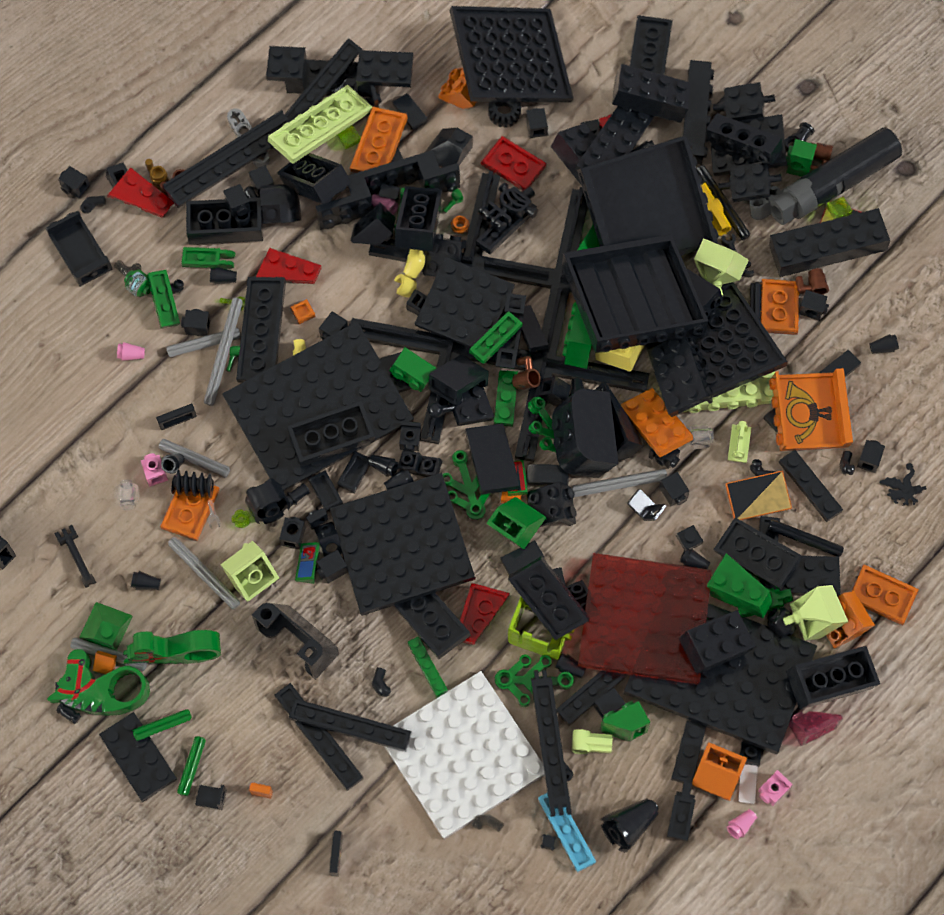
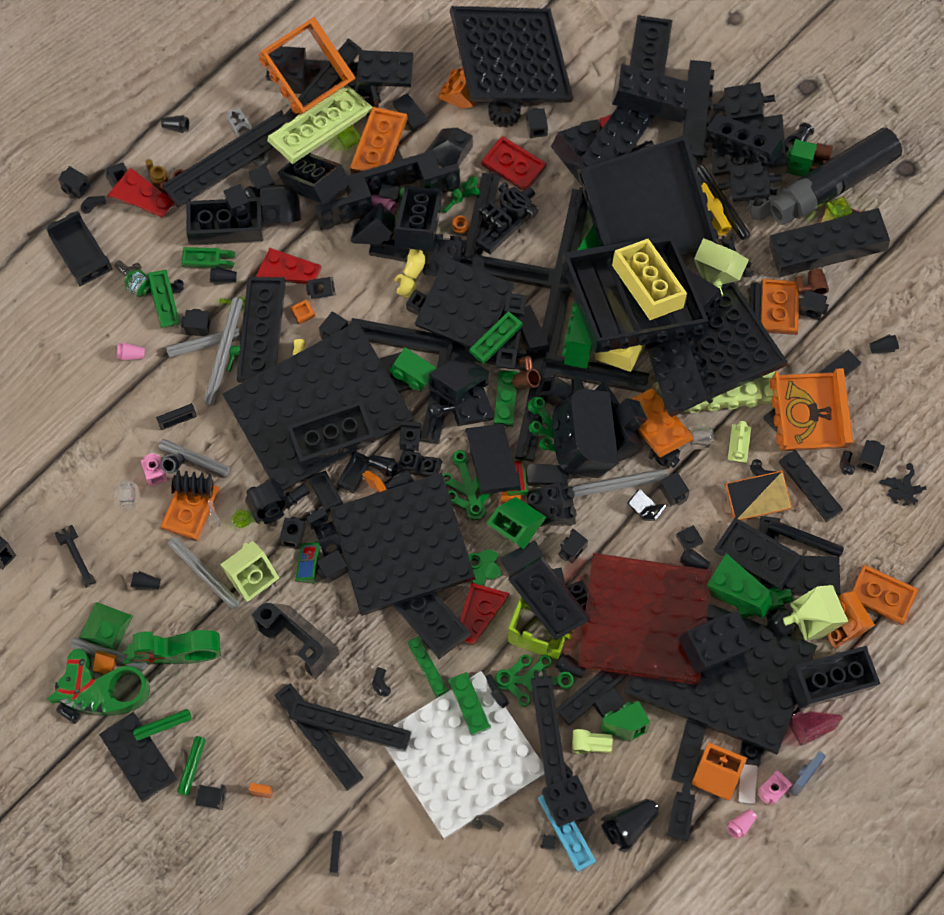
(176, 123): none -> black cone
(328, 49): none -> orange window
(329, 288): none -> black brick
(374, 481): none -> orange tile
(469, 704): none -> green plate
(470, 187): none -> green piece
(486, 567): none -> green plate
(498, 696): none -> black bar
(567, 801): none -> black bracket
(572, 547): none -> black brick
(630, 414): none -> black brick
(649, 279): none -> light yellow brick
(807, 772): none -> sand blue plate

